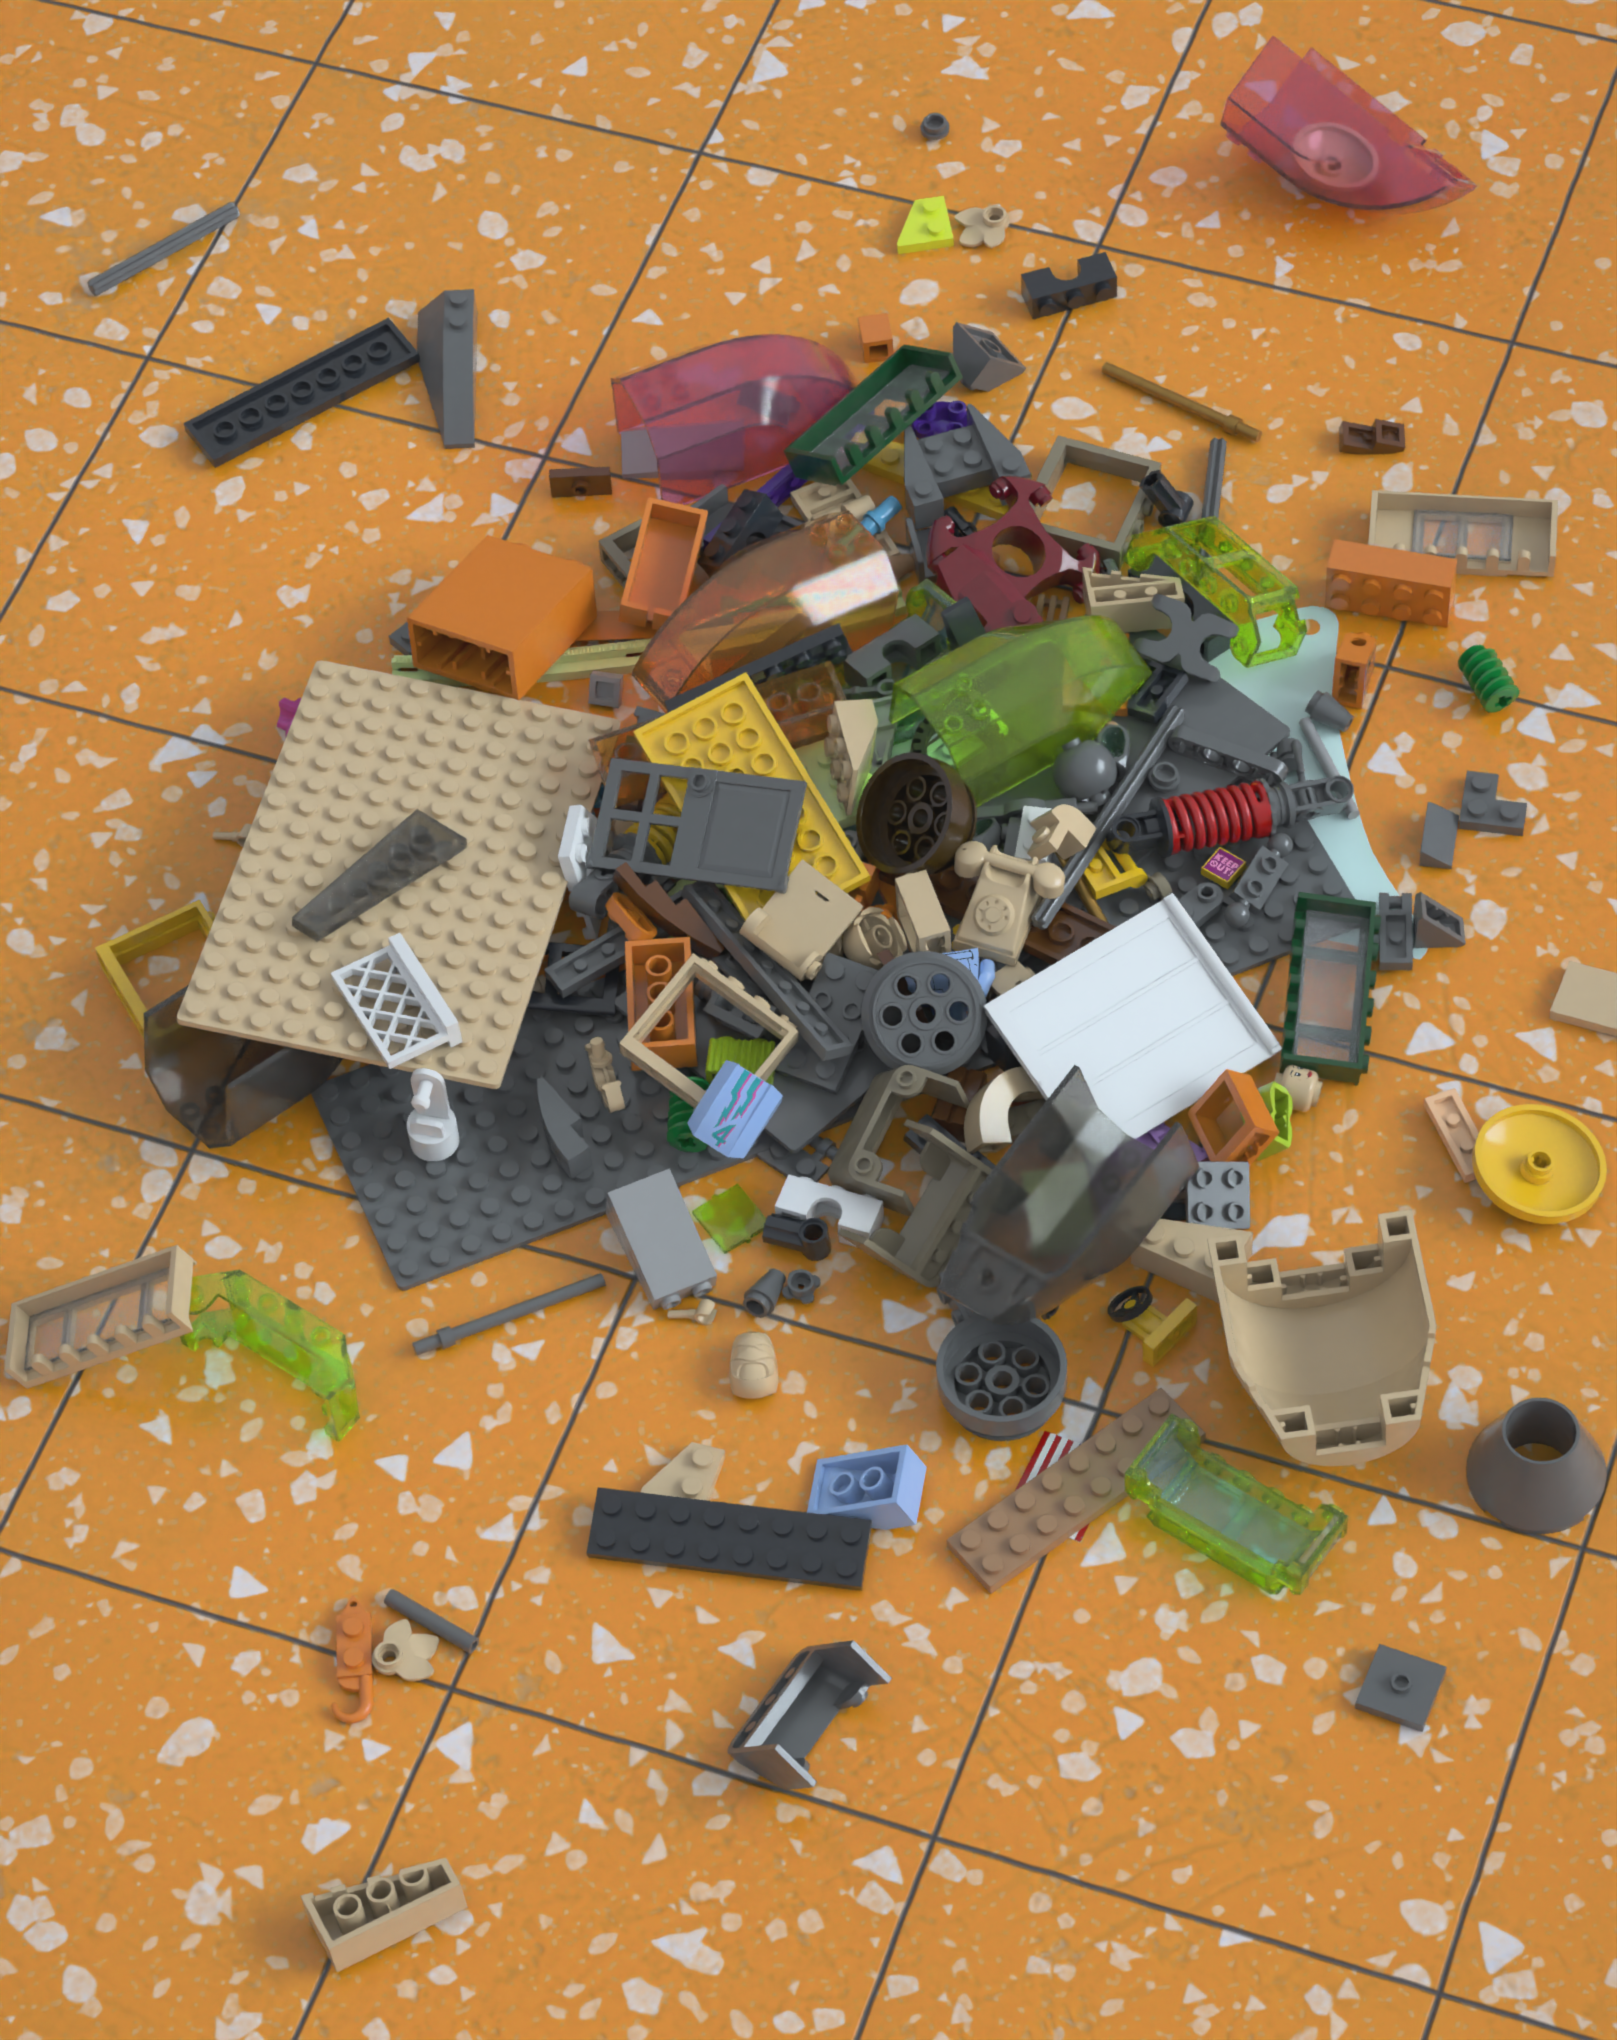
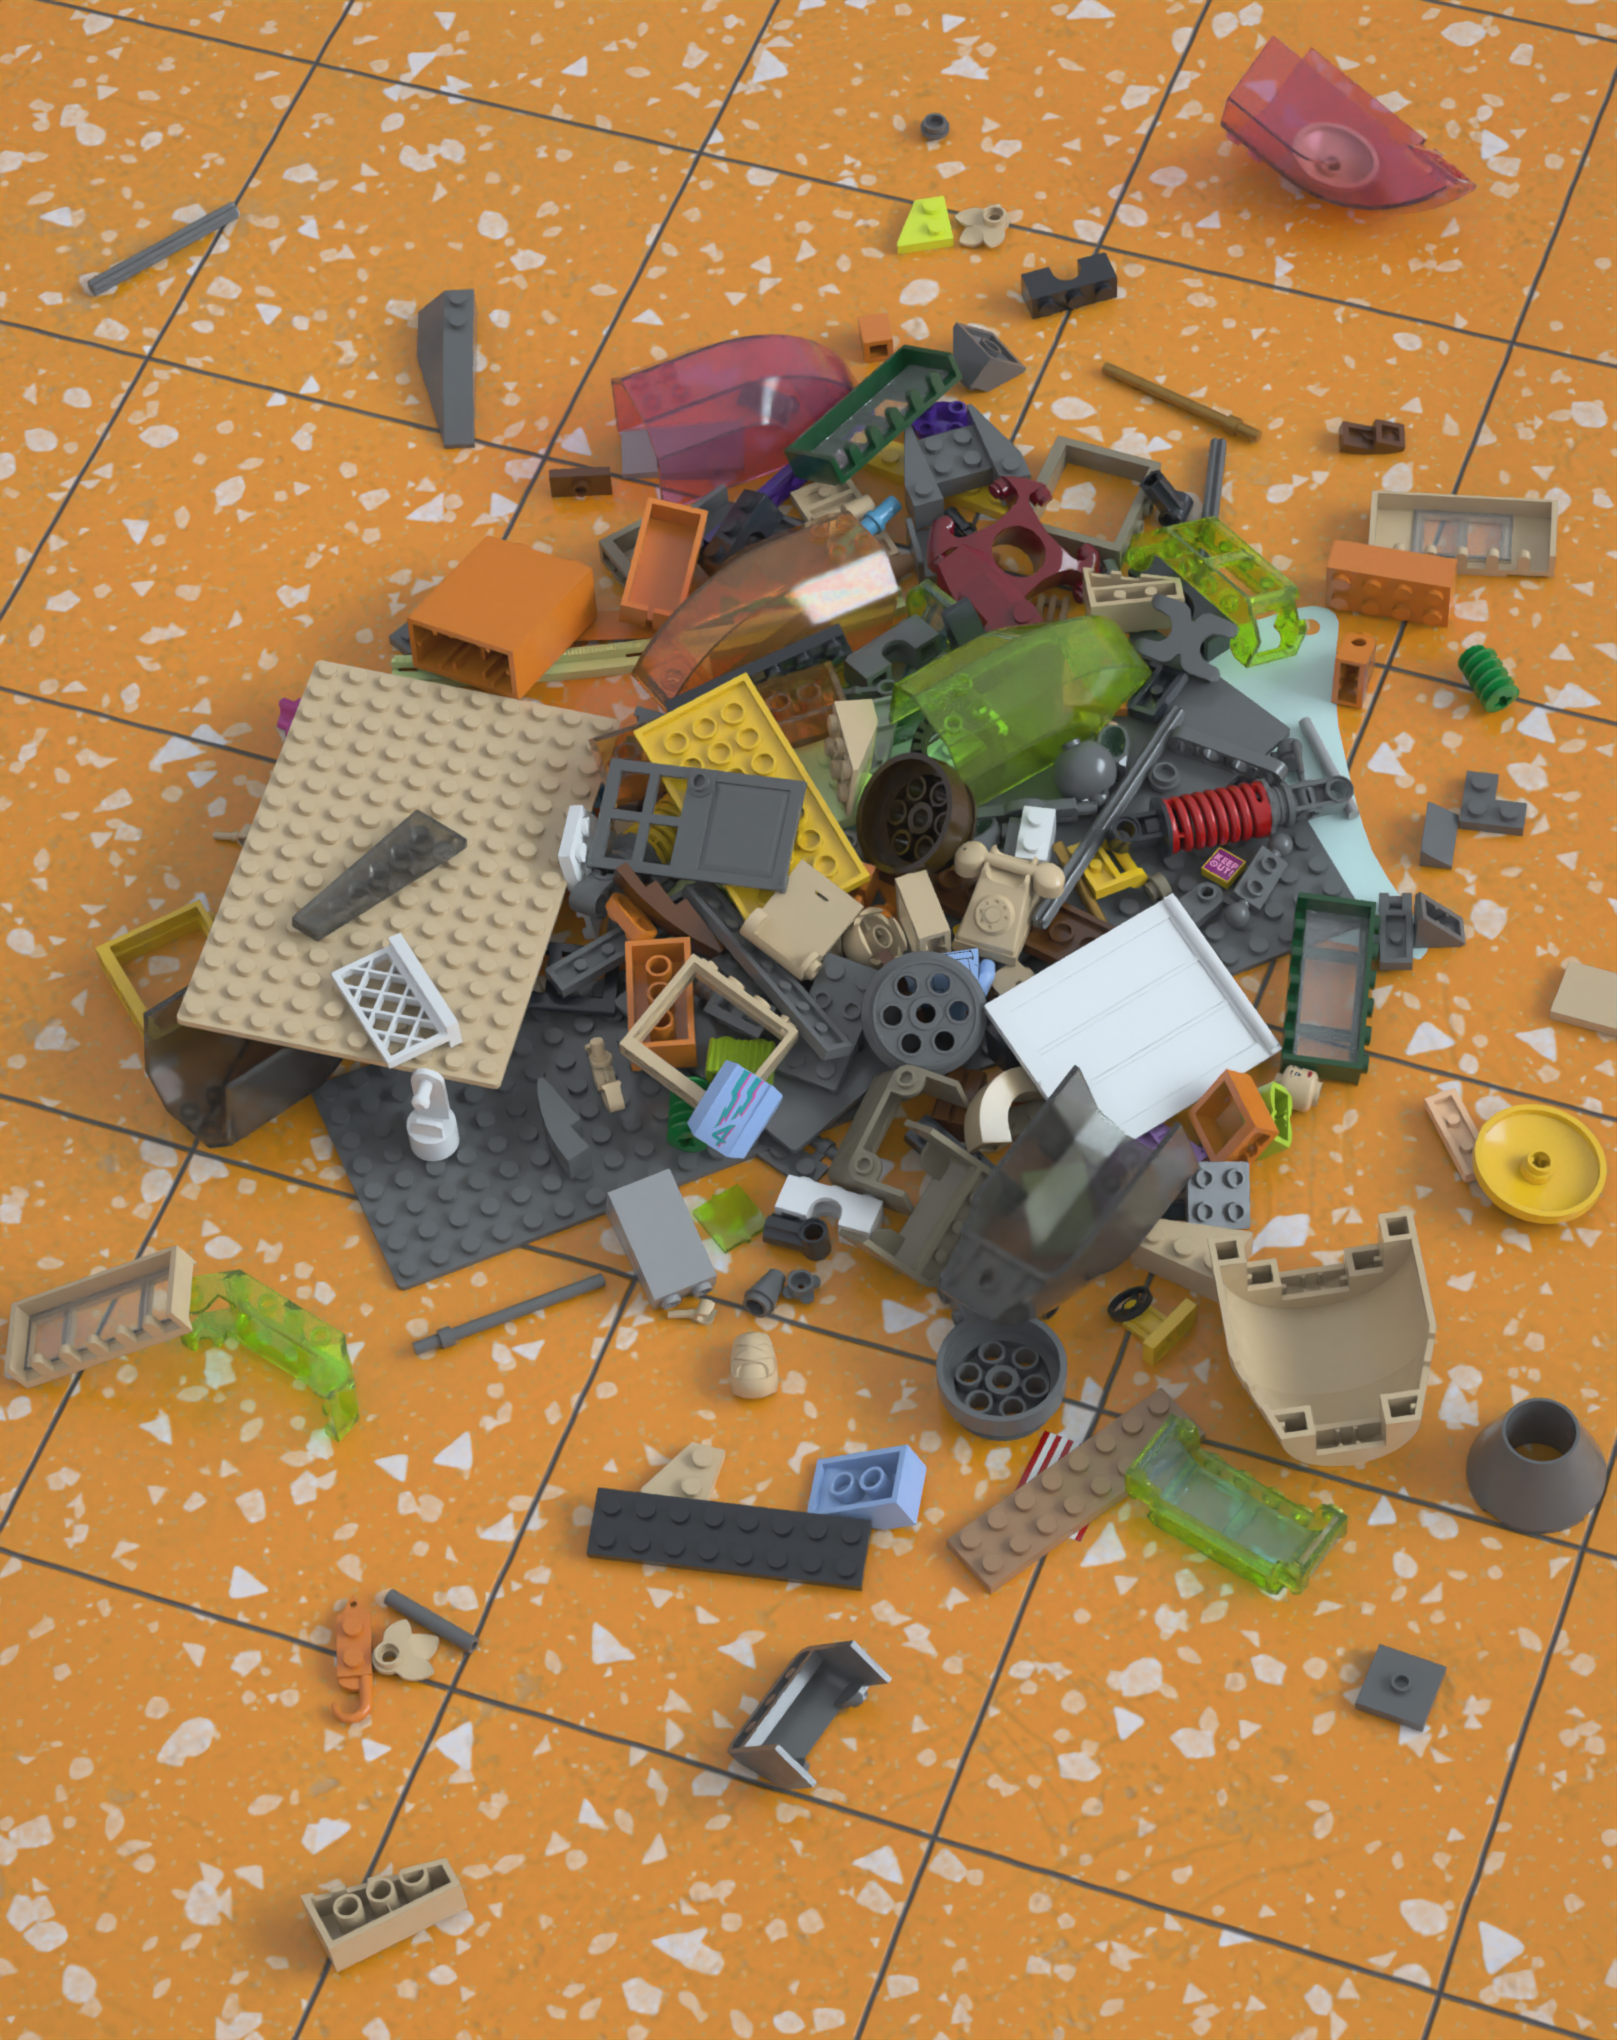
(301, 392): black plate -> none
(605, 689): light grey tile -> none
(1060, 830): tan brick -> none
(1328, 711): dark grey cone -> none

